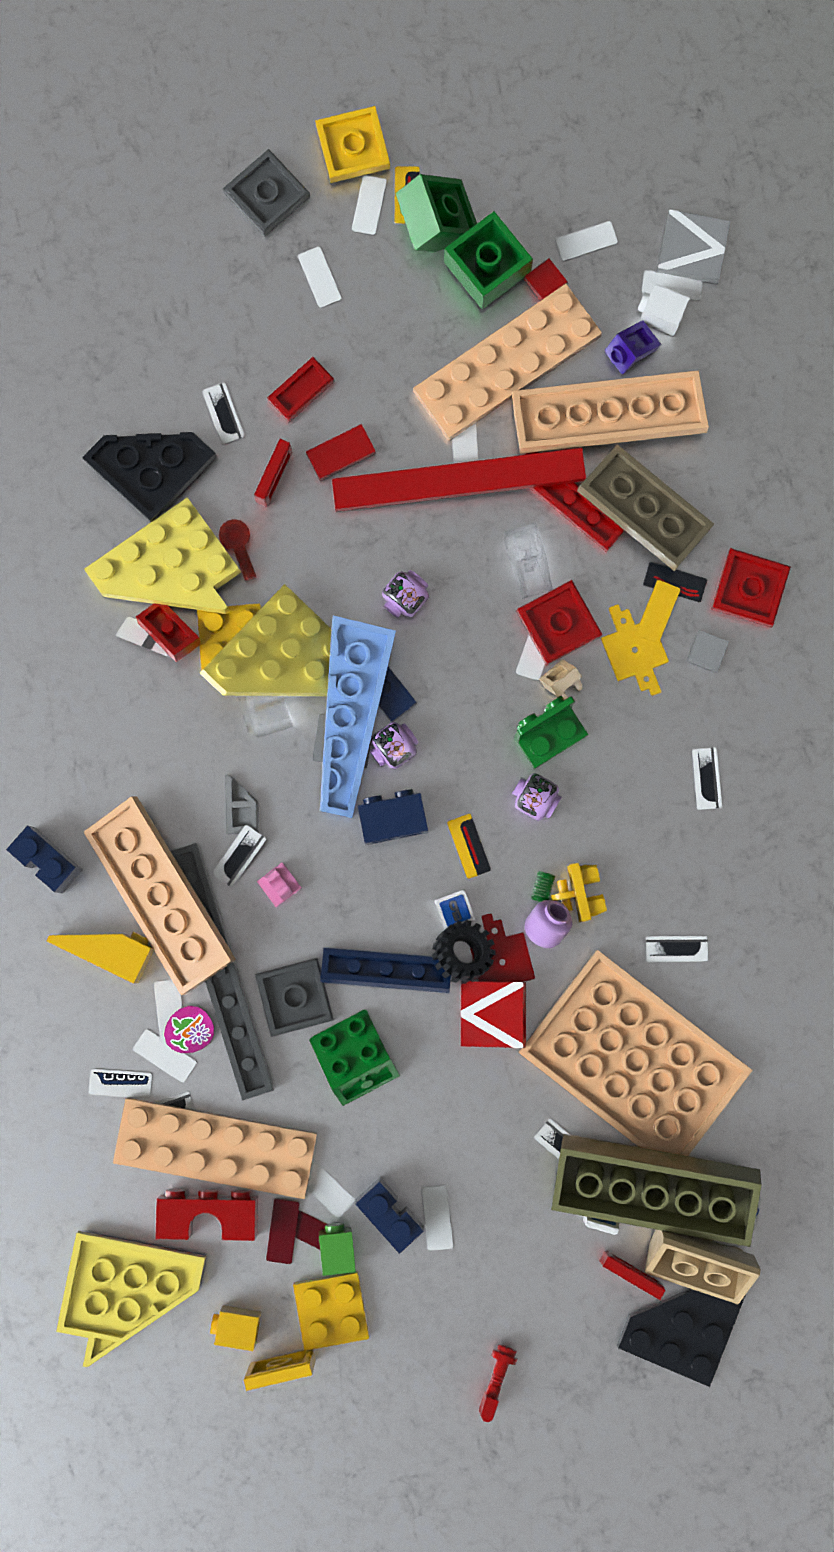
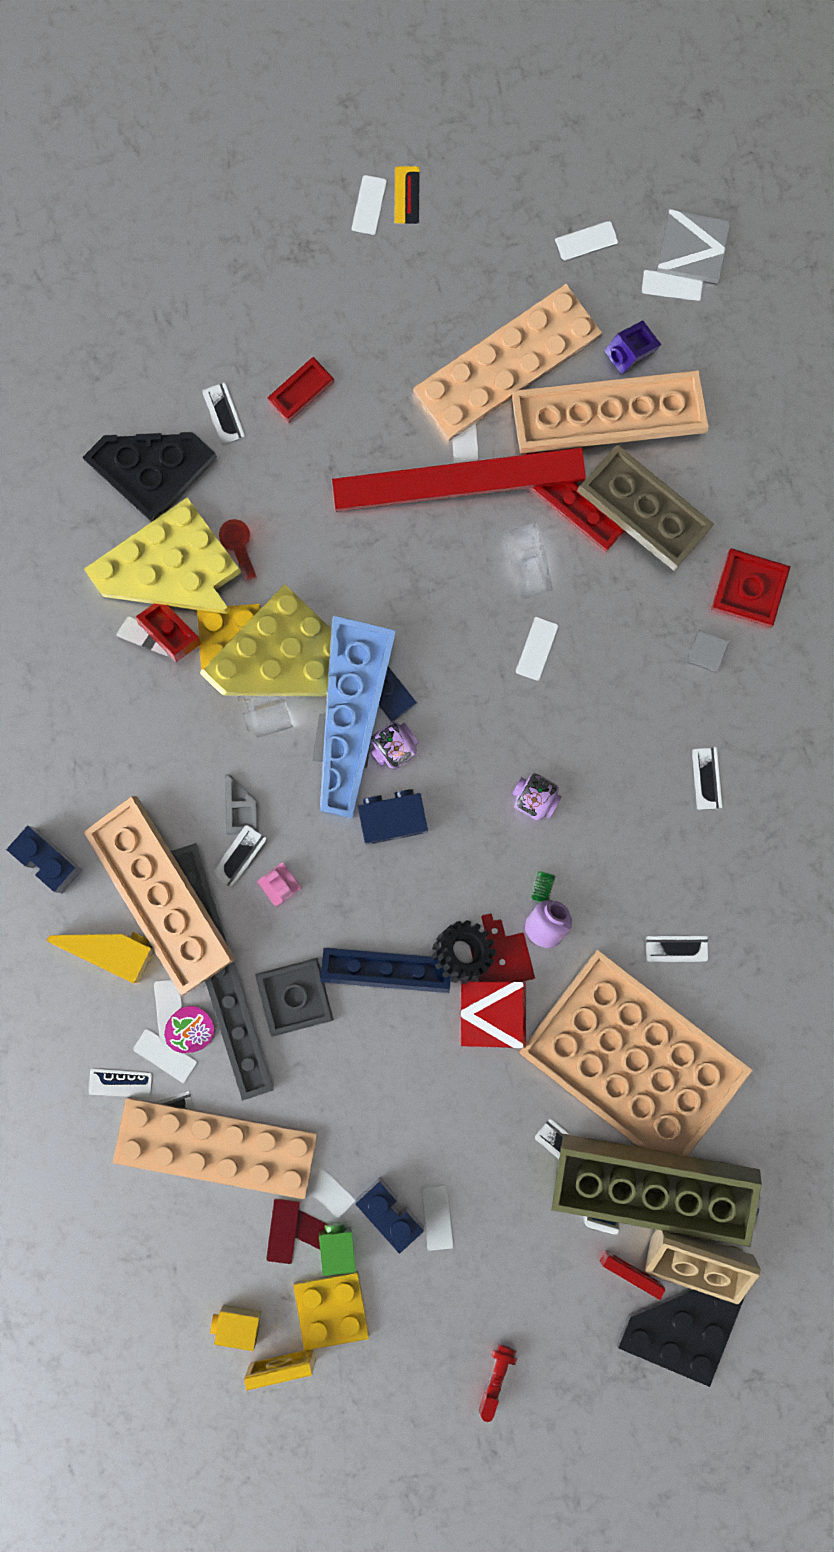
(122, 1288): light yellow wing -> none
(235, 1212): red arch -> none
(266, 192): dark grey tile -> none
(273, 473): red tile -> none
(319, 277): white sticker -> none
(340, 452): red tile -> none
(352, 144): yellow plate -> none
(353, 1057): green bracket -> none
(405, 594): lavender head -> none
(435, 211): green slope -> none
(454, 908): slope -> none
(468, 846): sticker -> none
(488, 260): green brick -> none
(545, 279): red tile -> none
(550, 733): green bracket -> none
(559, 622): red tile -> none
(561, 678): tan tile -> none
(585, 906): yellow hips -> none
(627, 663): yellow piece -> none
(658, 611): yellow sticker -> none
(663, 309): white brick -> none
(690, 585): black sticker -> none

